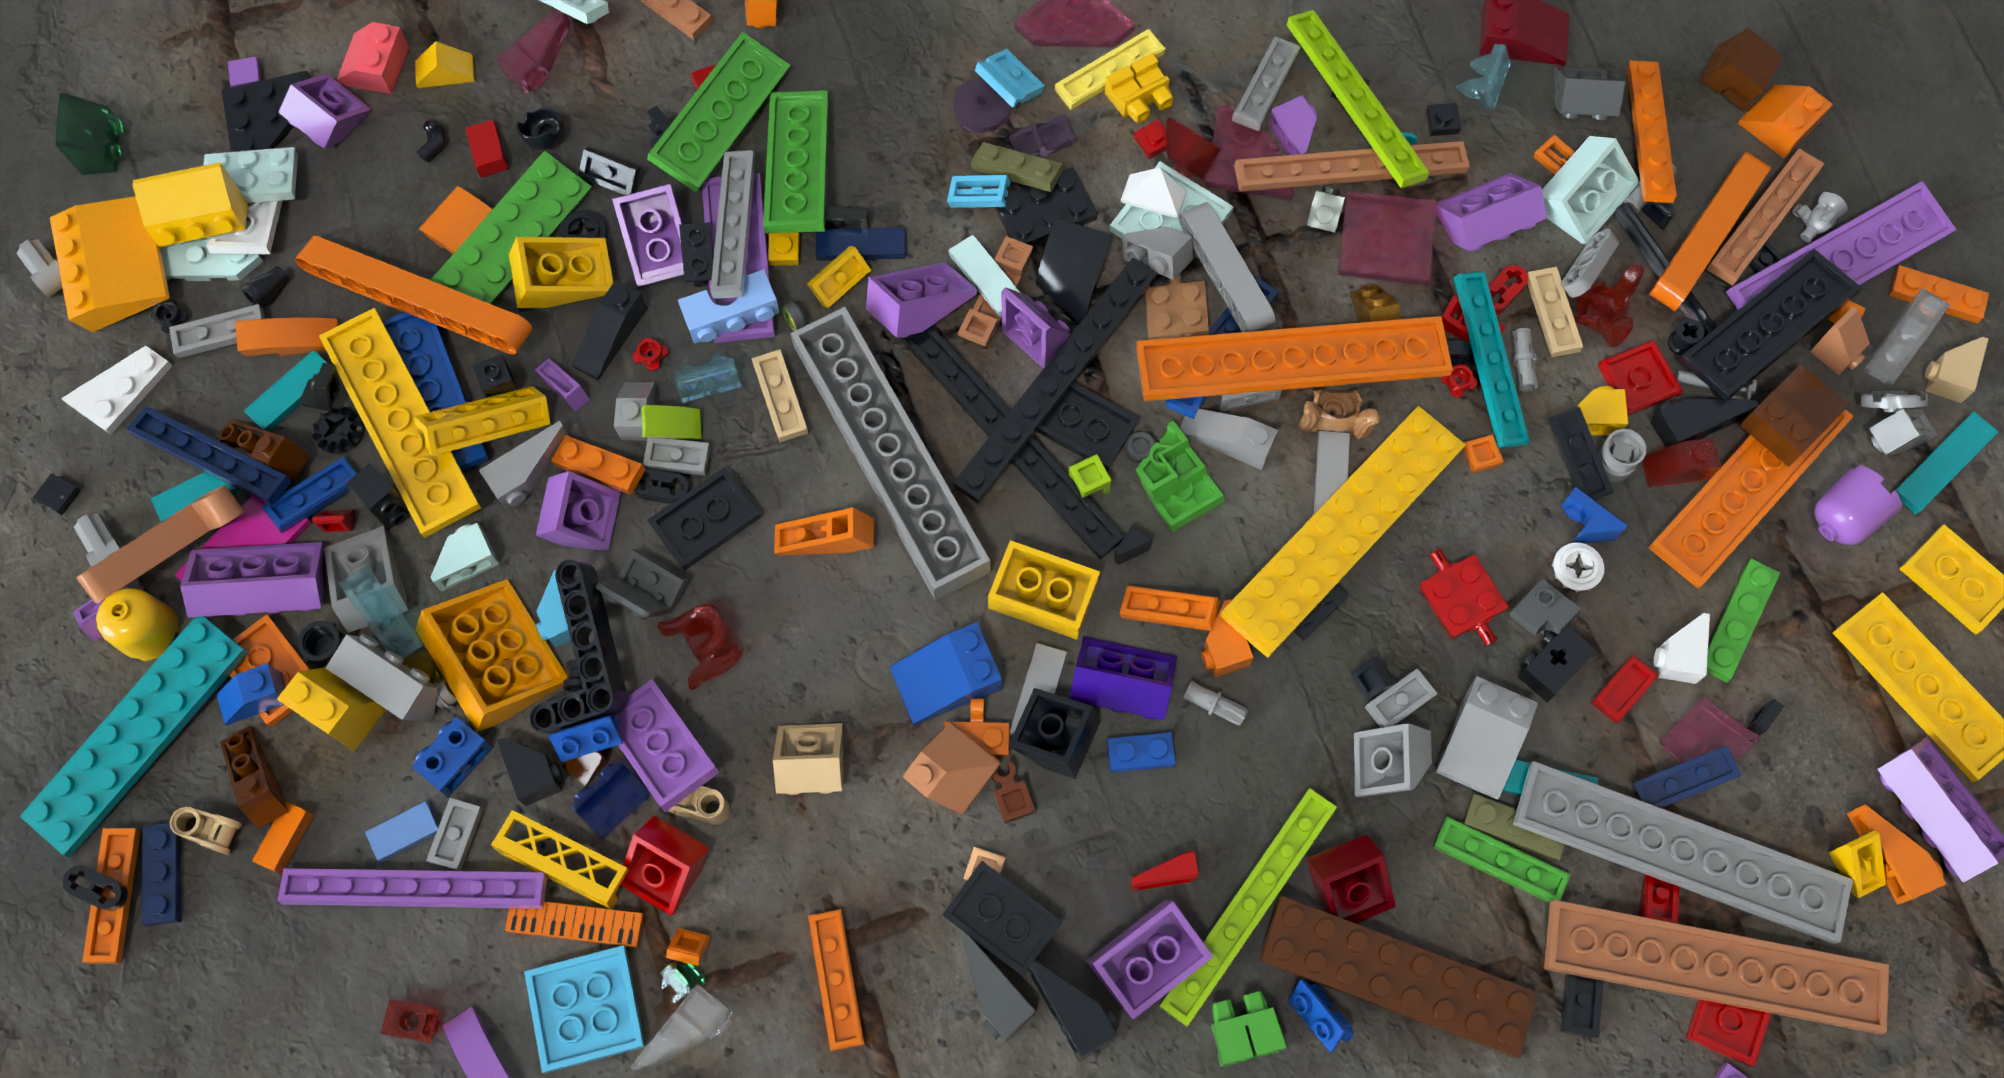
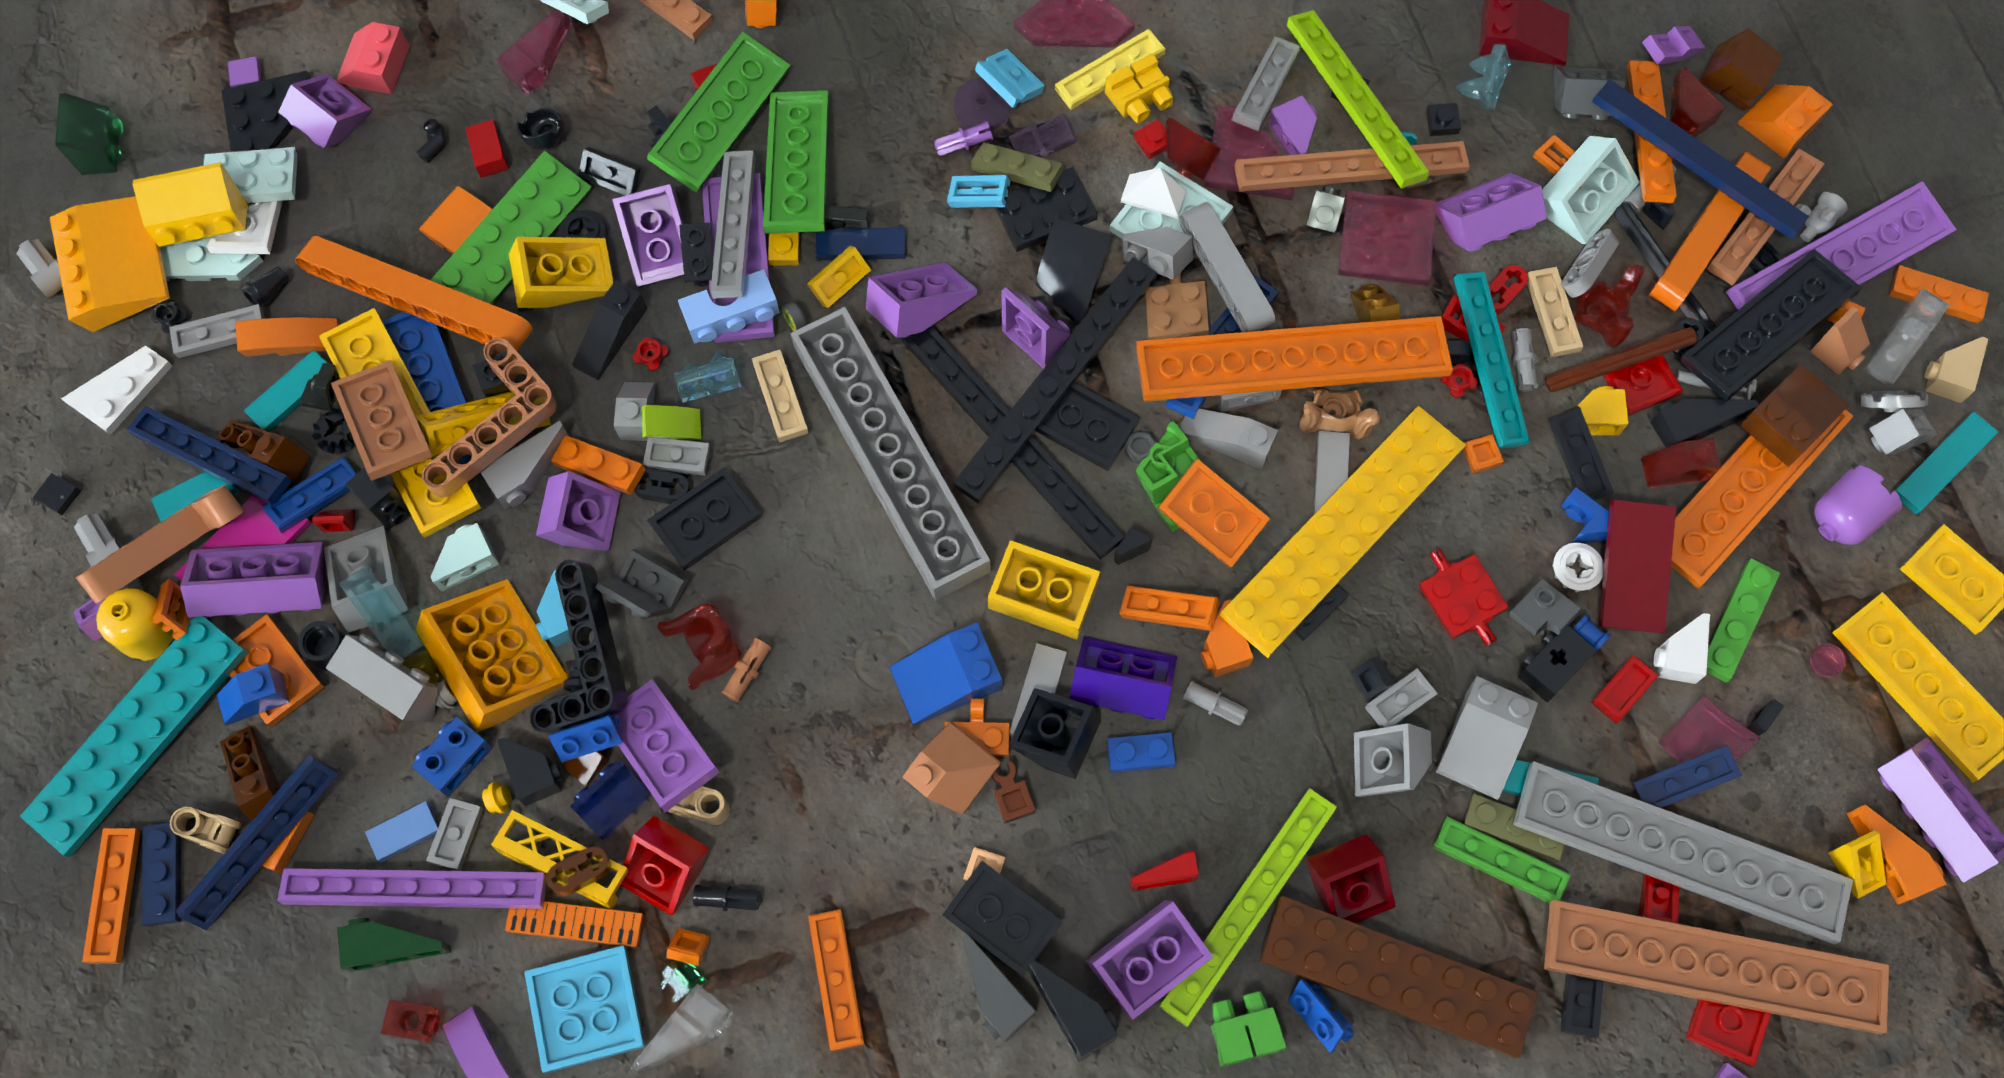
(98, 882): black beam -> none
(167, 606): none -> orange tile
(257, 842): none -> dark blue plate
(332, 705): yellow slope -> none
(373, 945): none -> dark green slope
(381, 420): none -> nougat plate
(444, 66): yellow slope -> none
(495, 424): none -> nougat beam
(497, 798): none -> yellow plate
(562, 384): medium lavender piece -> none
(574, 864): none -> reddish brown beam
(726, 898): none -> black axle
(746, 670): none -> nougat pin
(808, 758): tan slope -> none
(825, 534): orange slope -> none
(963, 139): none -> medium lavender axle
(981, 271): light aqua tile -> none
(982, 320): nougat slope -> none
(1090, 476): lime panel -> none
(1213, 513): none -> orange plate
(1591, 633): none -> blue bush
(1621, 359): none -> copper axle
(1622, 454): light grey wheel -> none
(1637, 566): none -> dark red tile
(1674, 46): none -> medium lavender slope
(1693, 105): none -> clear red slope
(1700, 159): none -> dark blue tile
(1828, 660): none -> clear pink tile

